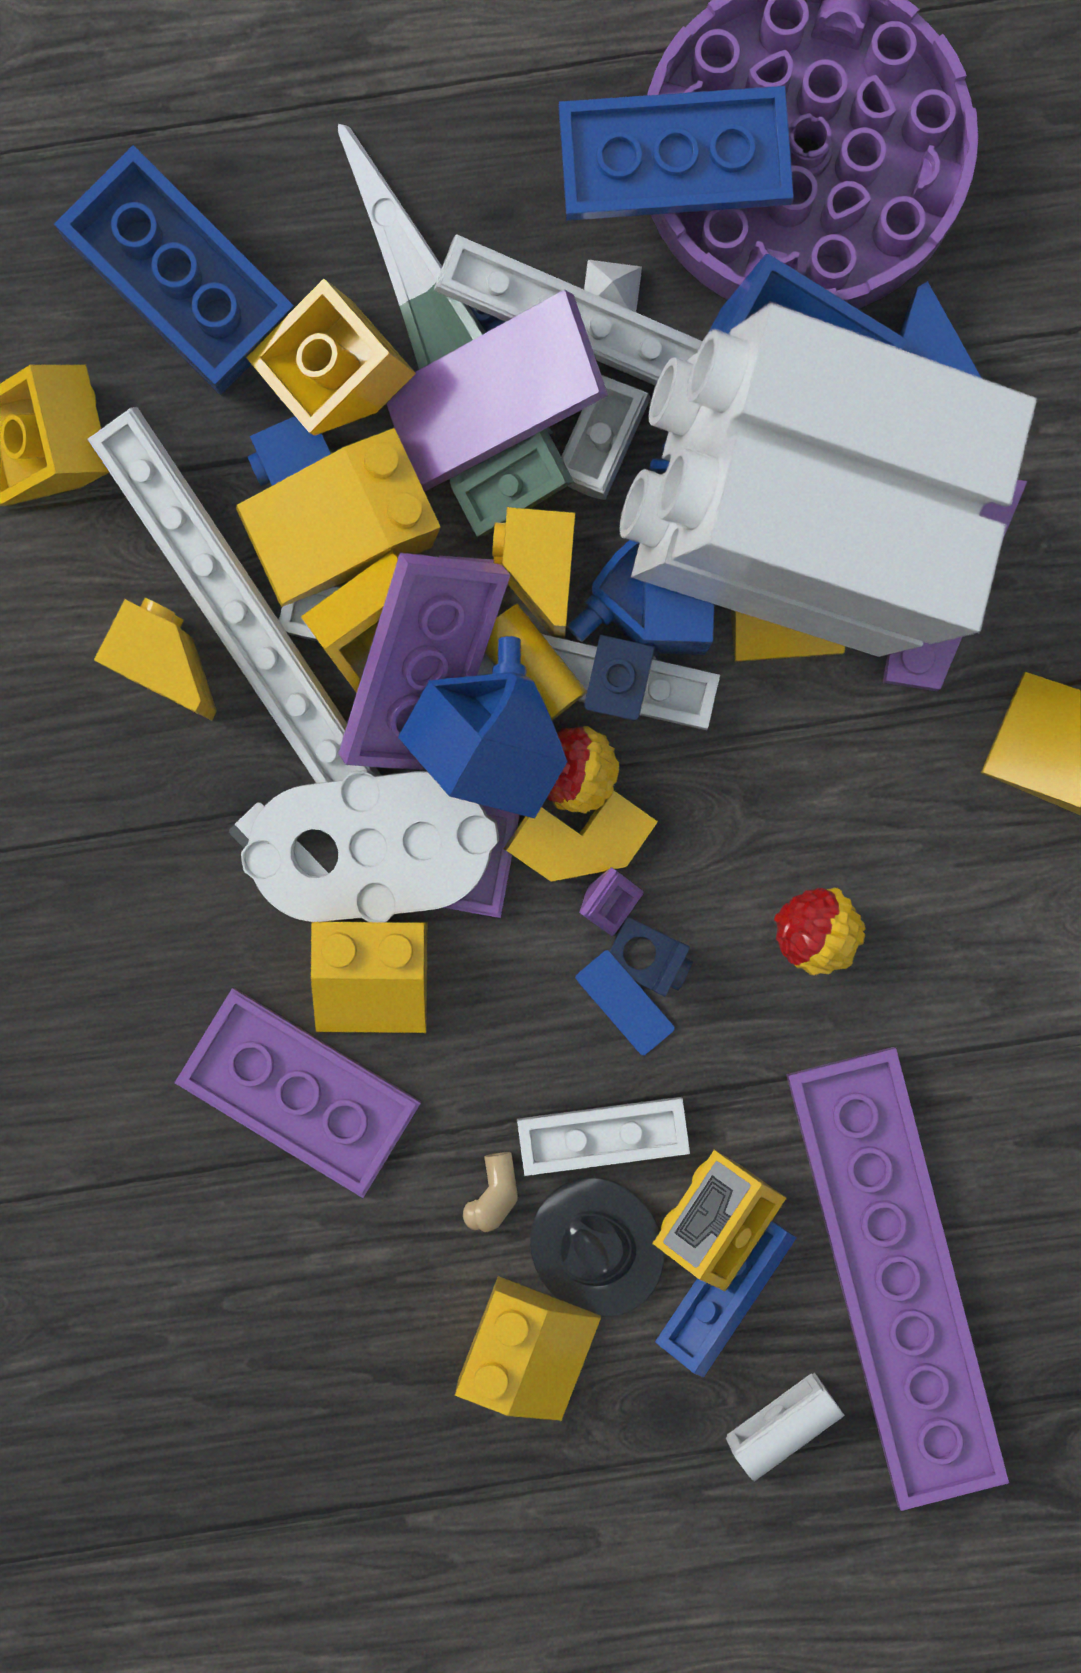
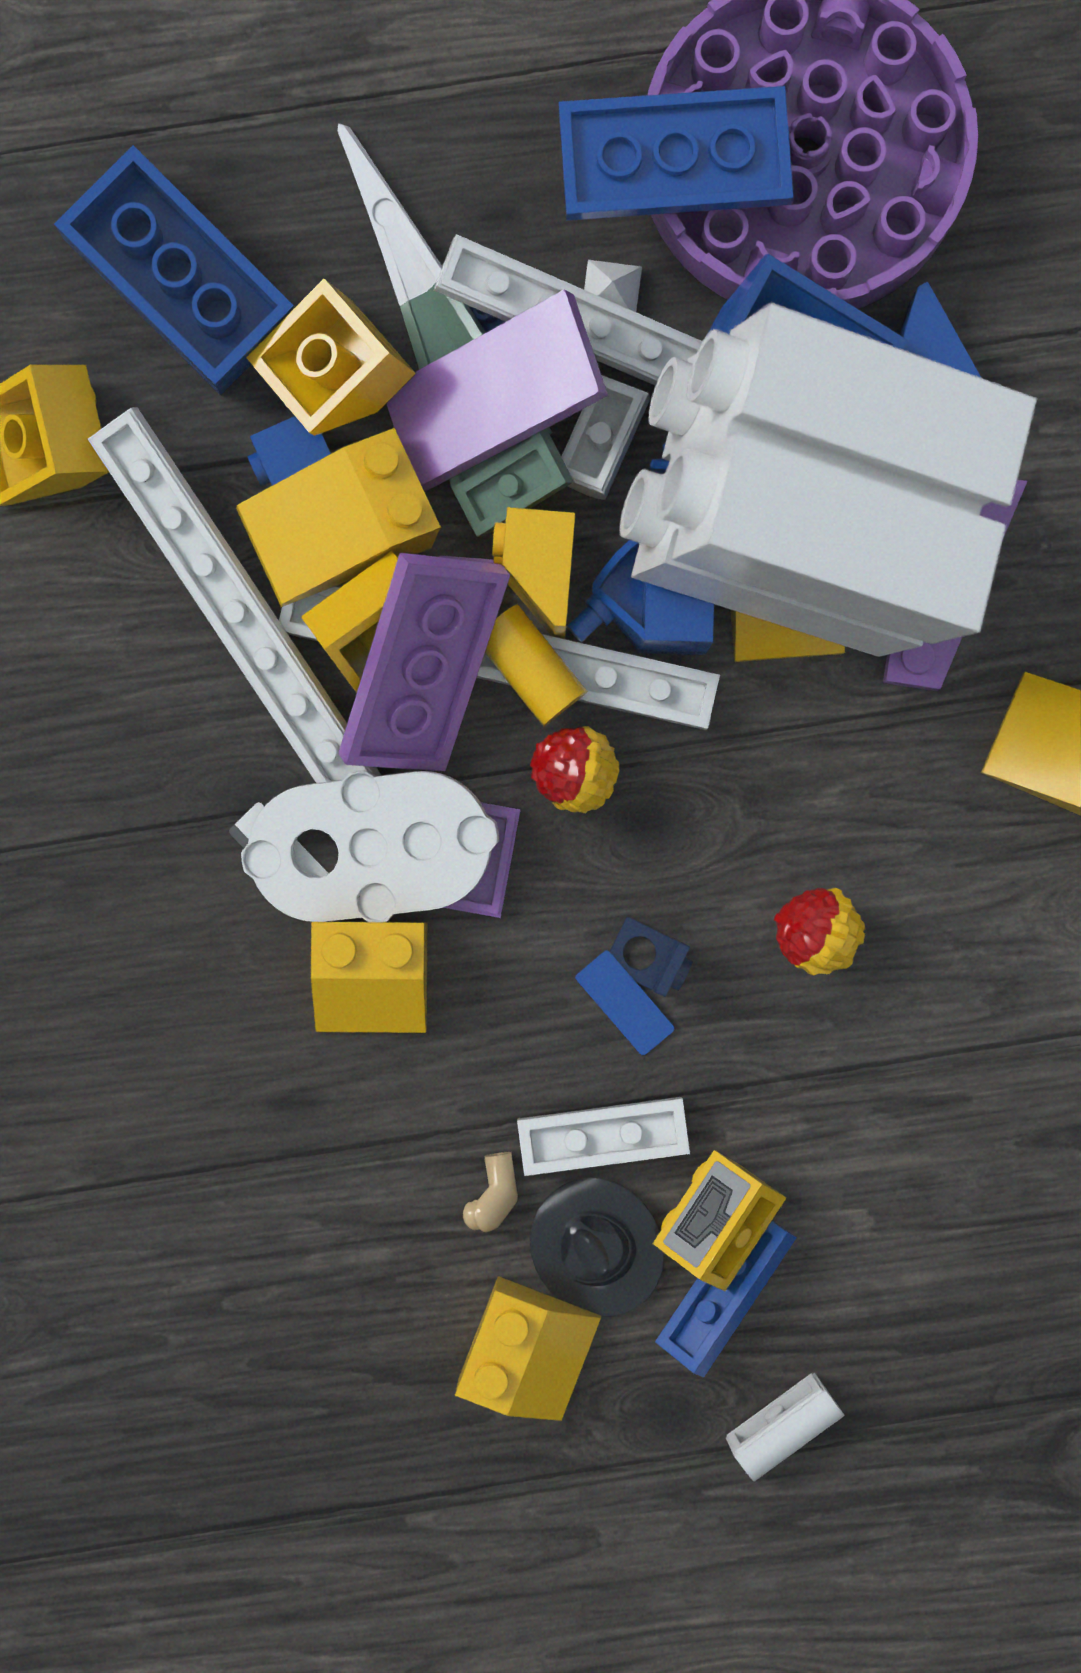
(156, 653): yellow slope -> none
(298, 1092): medium lavender tile -> none
(488, 736): blue piece -> none
(605, 841): yellow tile -> none
(610, 900): medium lavender slope -> none
(619, 677): dark blue bracket -> none
(897, 1278): medium lavender plate -> none

